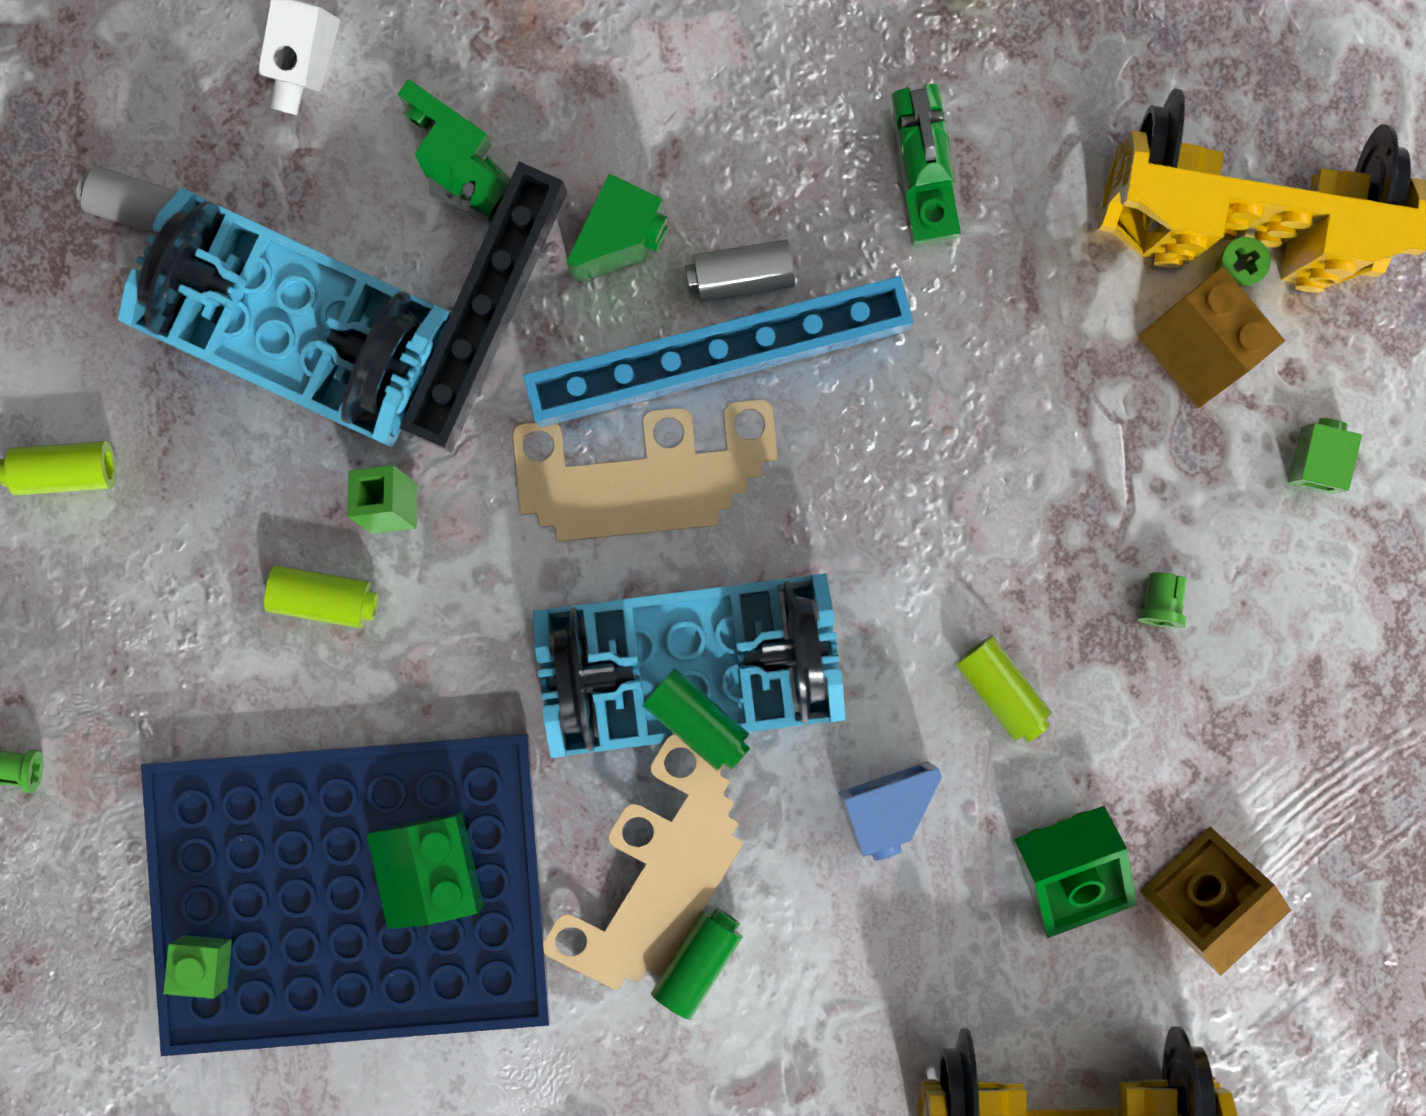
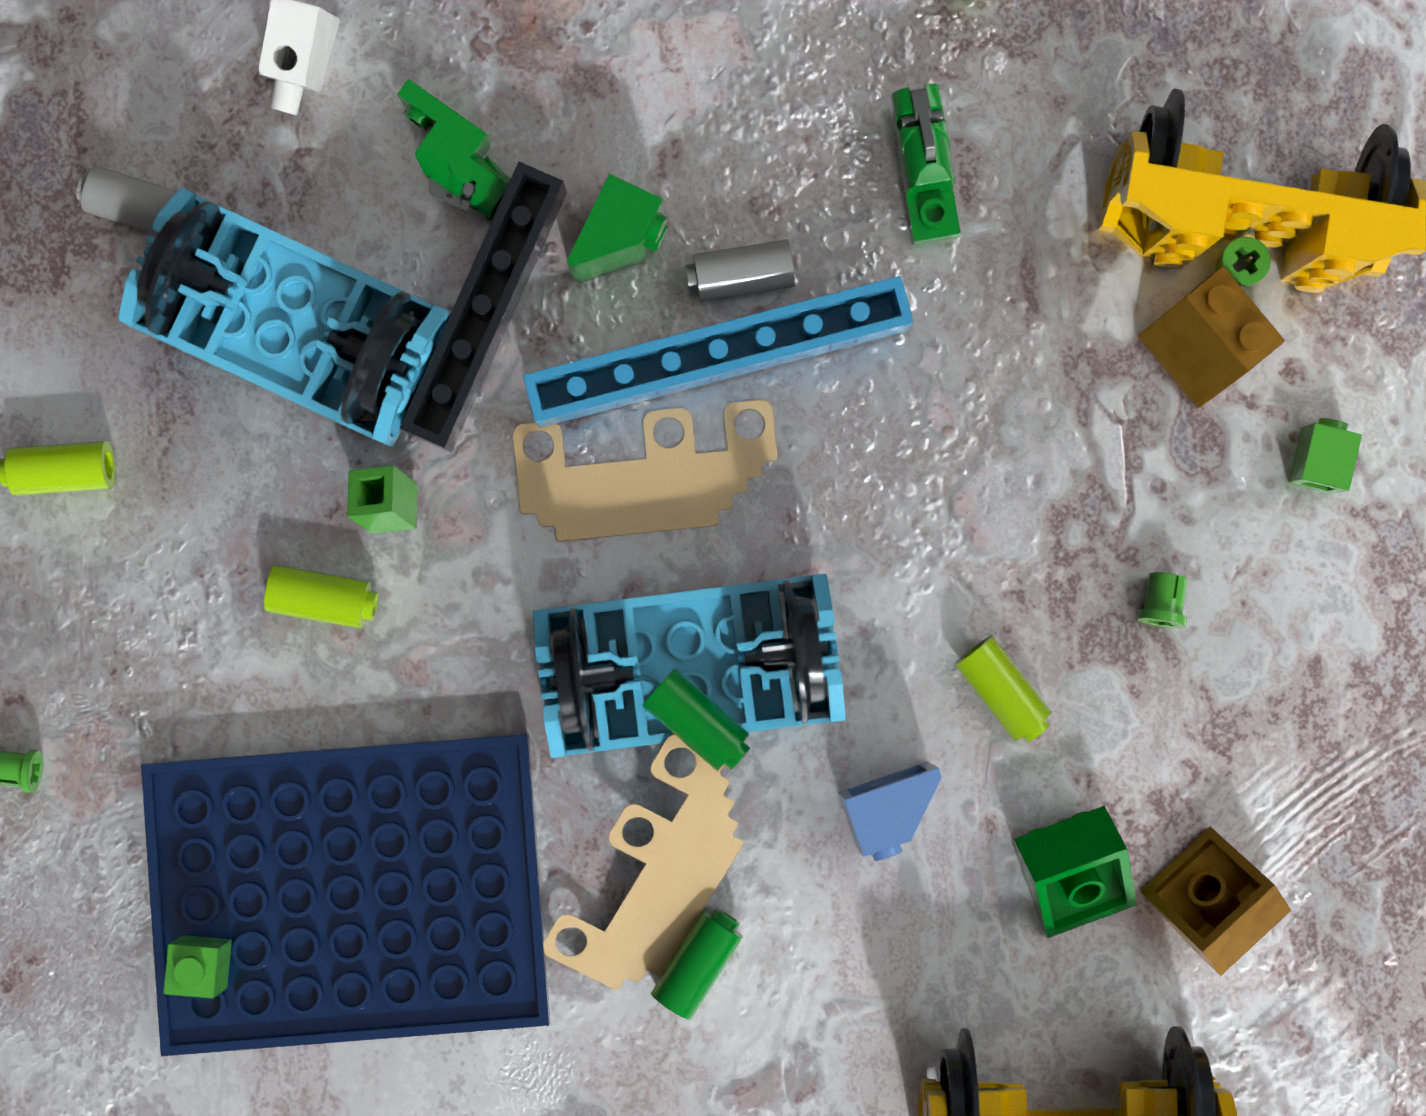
(425, 871): green slope -> none

